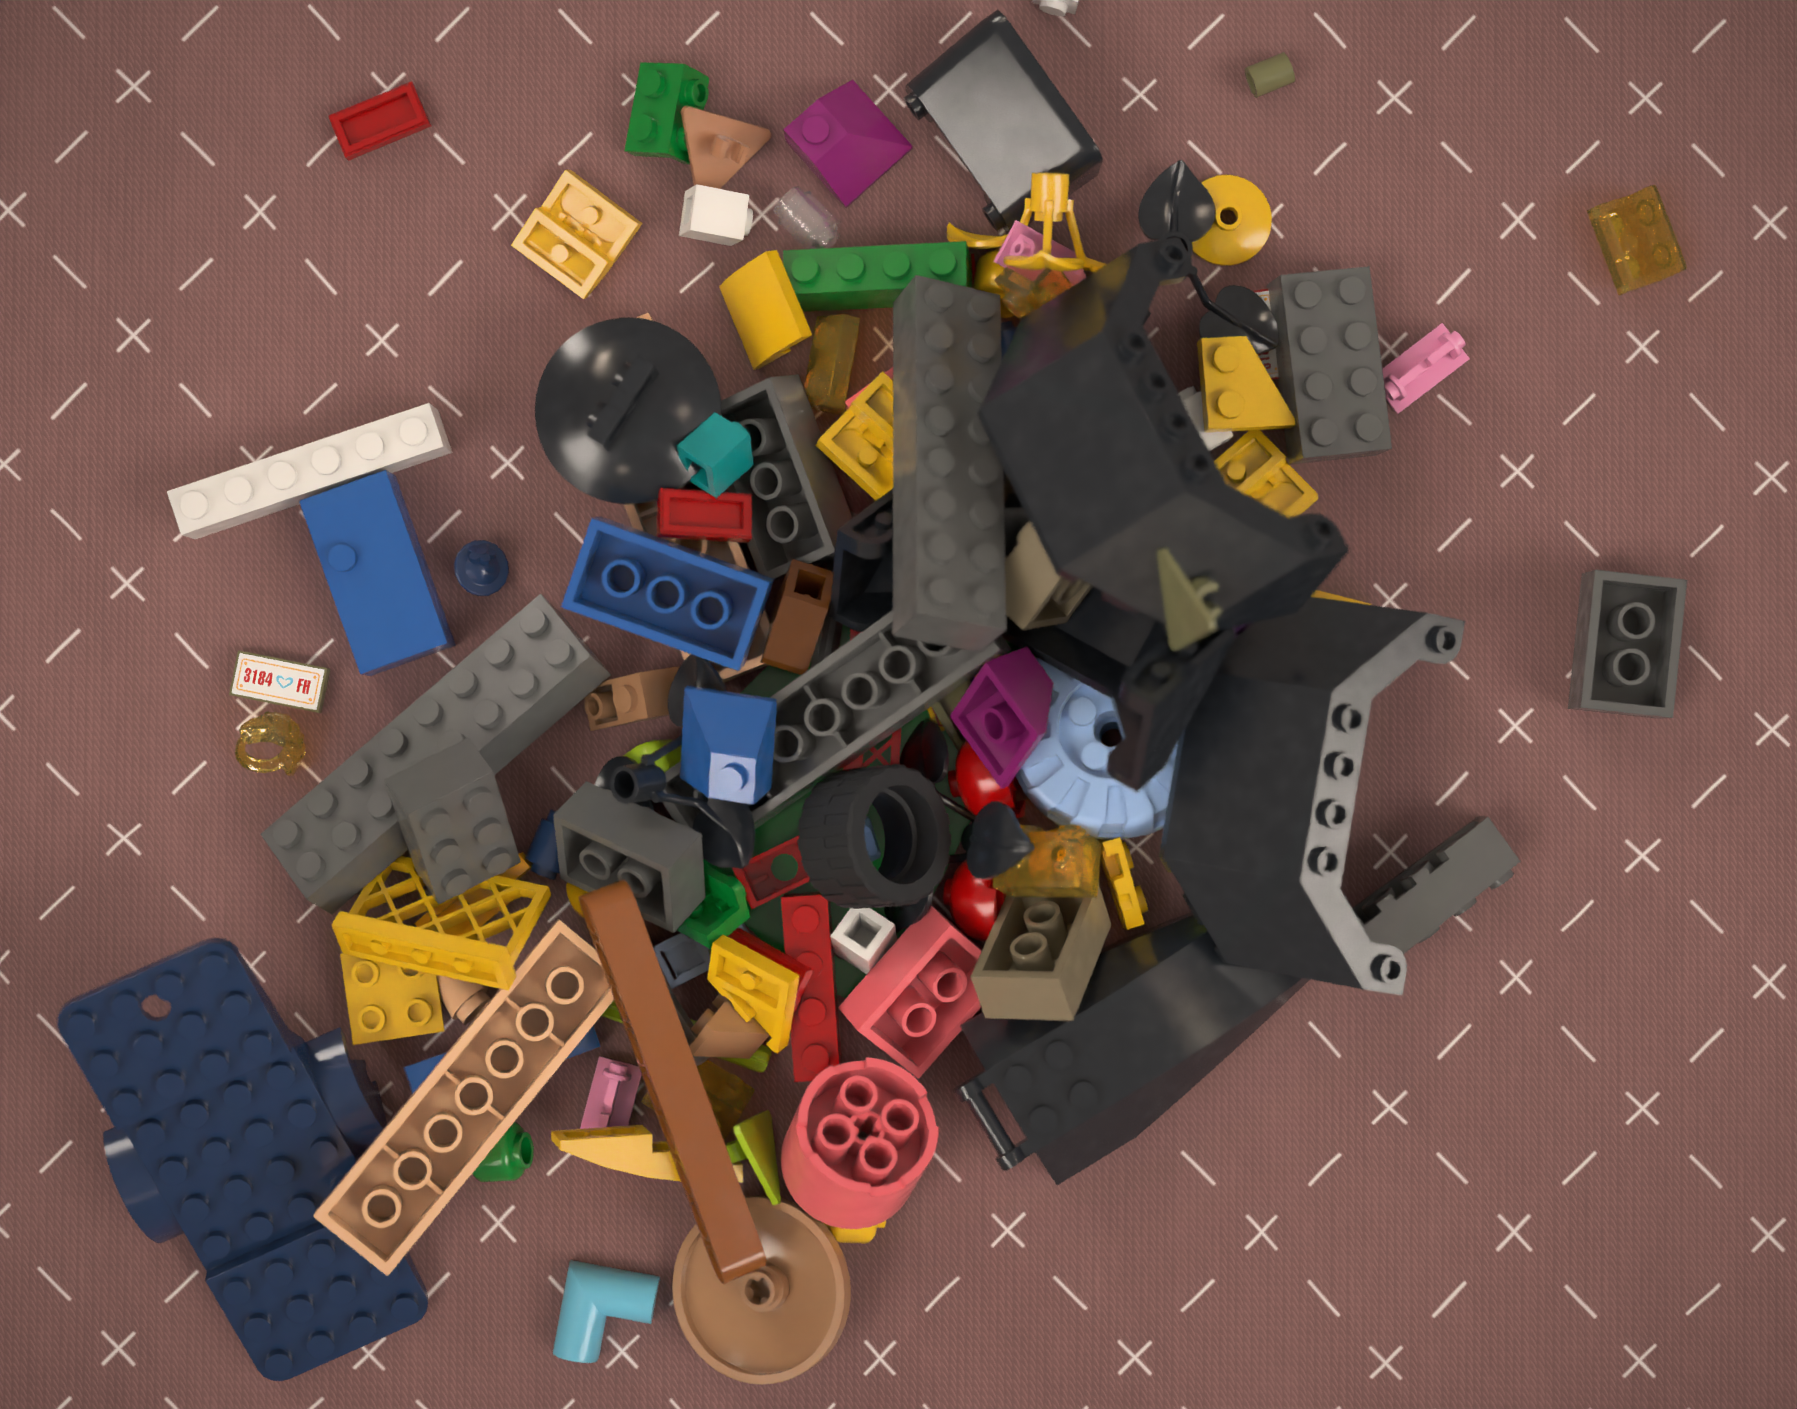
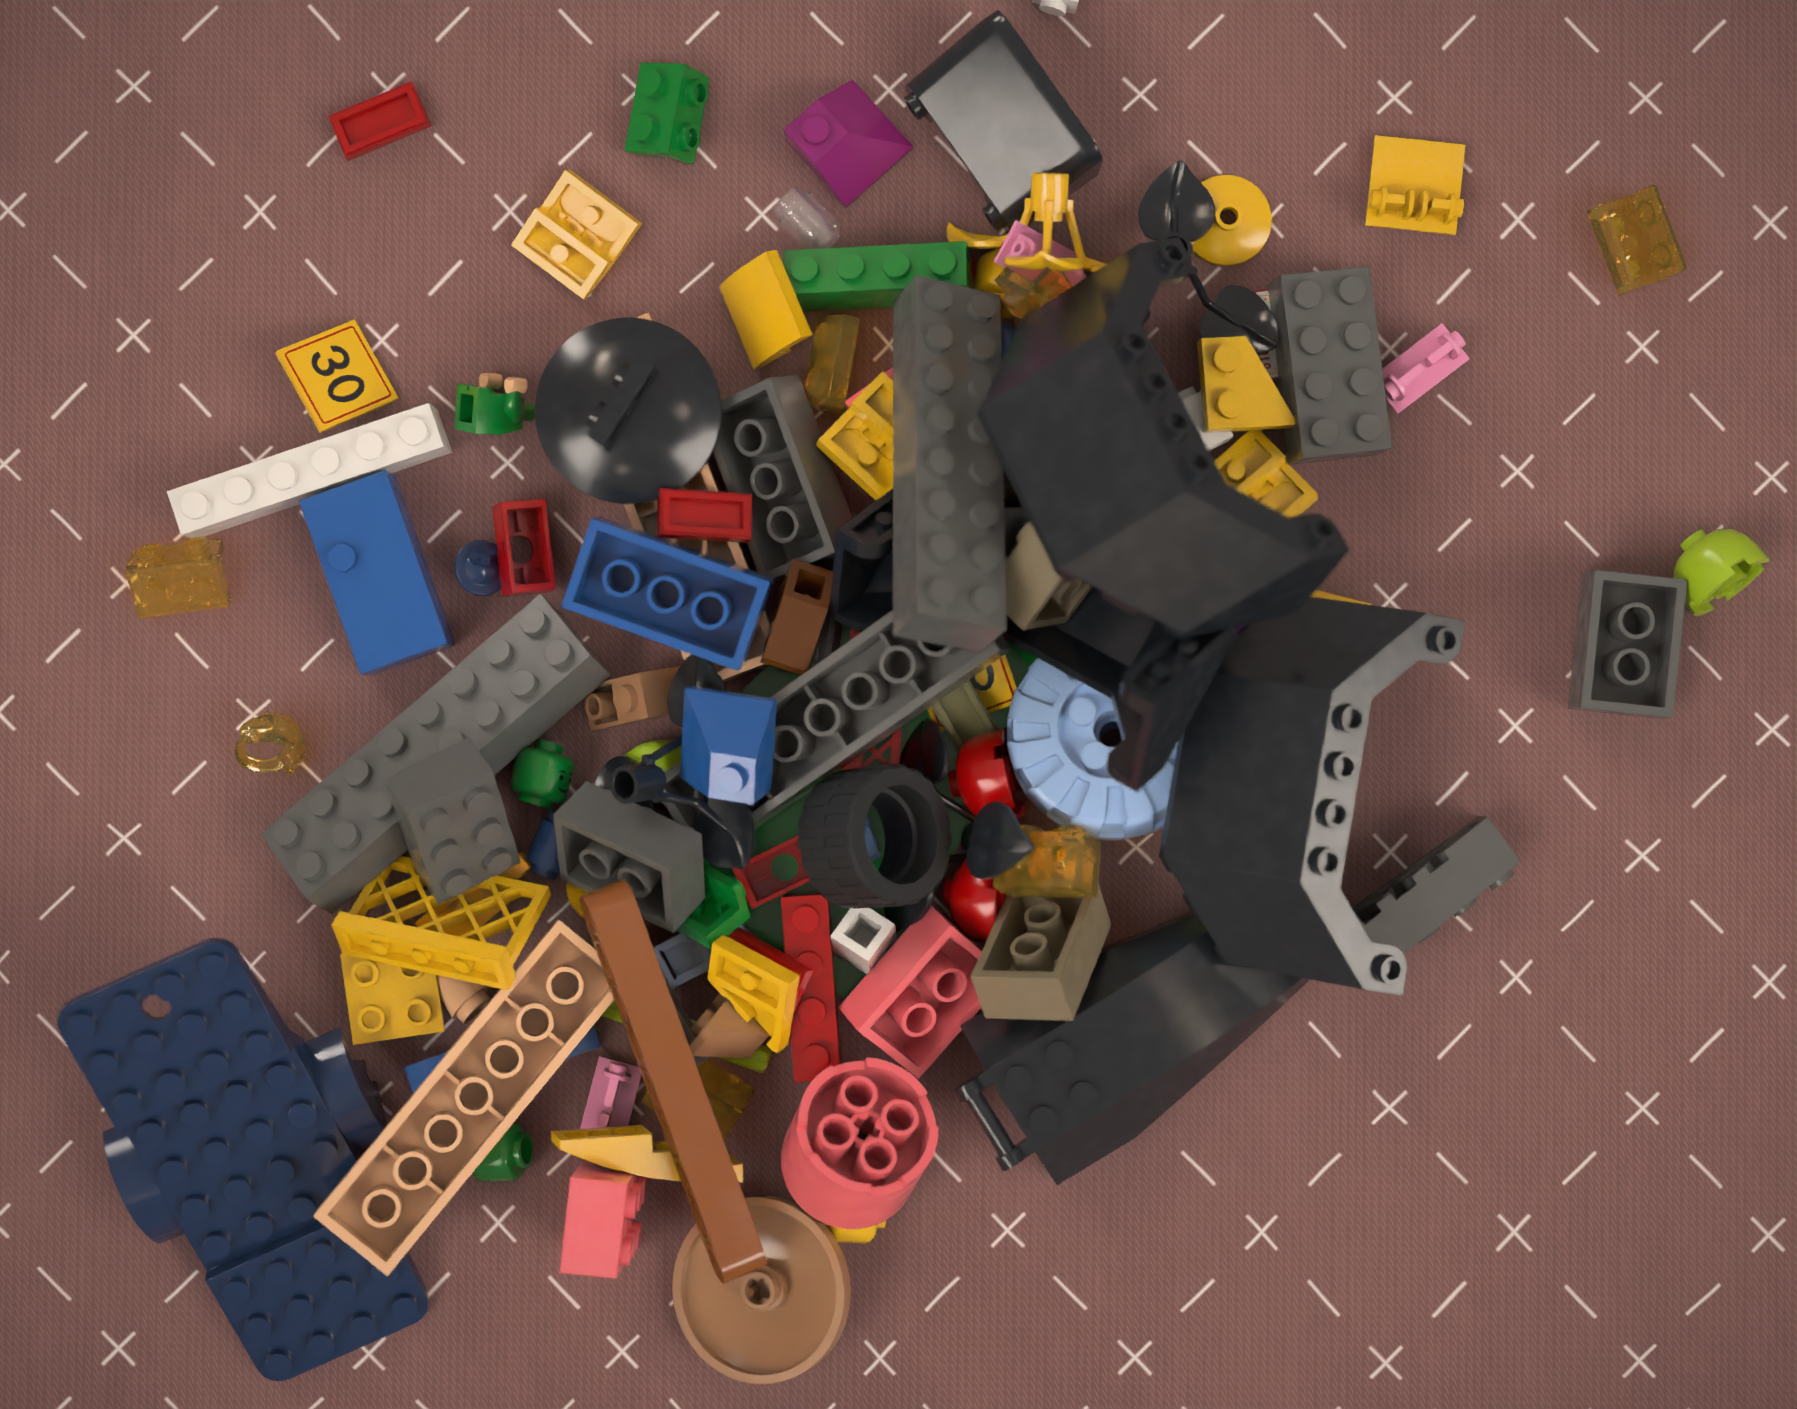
(177, 577): none -> clear yellow bracket
(279, 681): white tile -> none
(336, 375): none -> yellow piece
(492, 413): none -> green piece
(529, 521): none -> red piece
(542, 774): none -> green head
(590, 1297): medium azure brick -> none
(601, 1222): none -> coral brick
(715, 215): white brick -> none
(719, 145): nougat piece -> none
(721, 451): teal brick -> none
(757, 1144): lime piece -> none
(1005, 712): magenta slope -> none
(1128, 899): yellow wing -> none
(1184, 610): olive piece -> none
(1269, 75): olive hinge -> none
(1415, 185): none -> yellow hinge
(1717, 566): none -> lime cylinder

